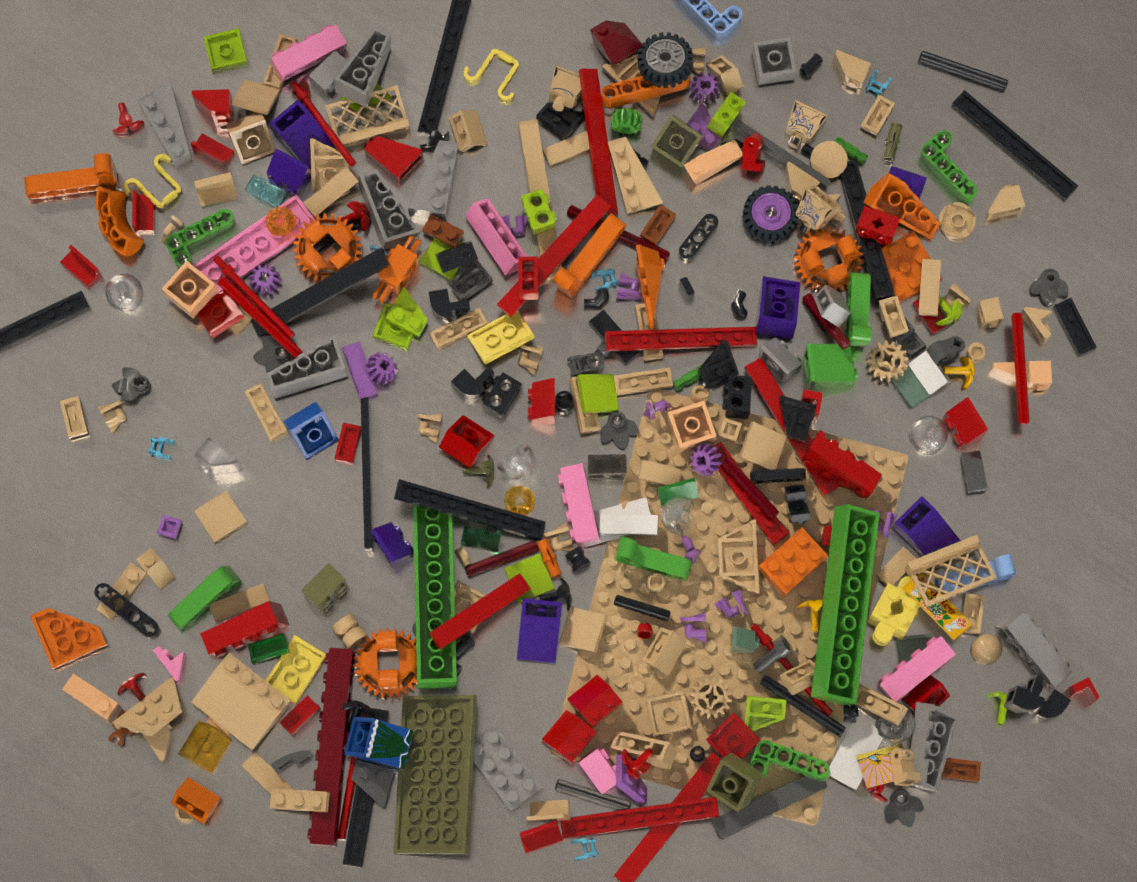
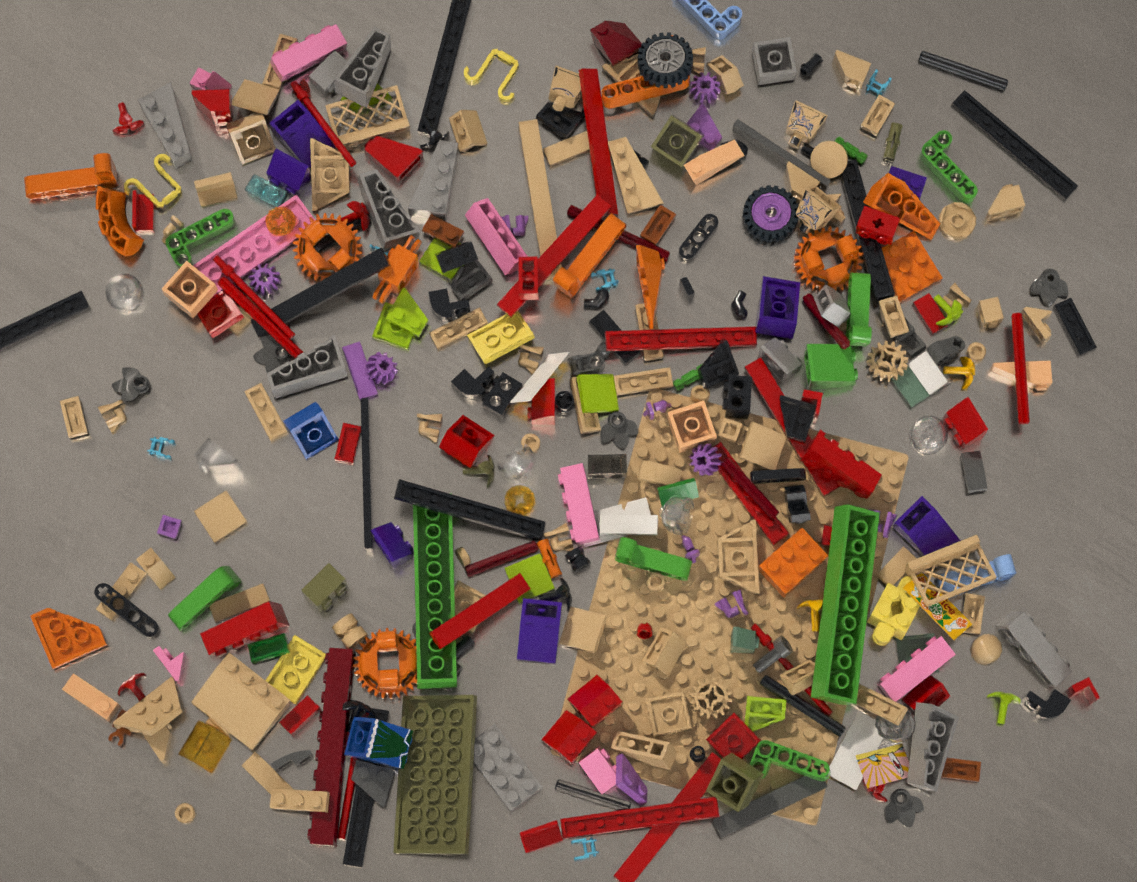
(80, 267): red panel -> none
(195, 800): orange brick -> none
(208, 81): none -> bright pink slope
(212, 150): red panel -> none
(225, 50): lime tile -> none
(330, 192): tan tile -> none
(481, 539): clear green slope -> none
(532, 440): none -> tan tile
(533, 212): lime brick -> none
(539, 377): none -> white sticker
(549, 811): tan panel -> none
(626, 121): bright green gear -> none
(631, 294): medium lavender piece -> none
(639, 765): red plant -> none
(642, 608): black axle -> none
(690, 632): medium lavender piece -> none
(726, 114): lime brick -> none
(752, 153): red leg -> none
(851, 712): black plate -> none
(903, 767): tan leg -> none
(929, 287): tan tile -> none
(1027, 699): black brick -> none

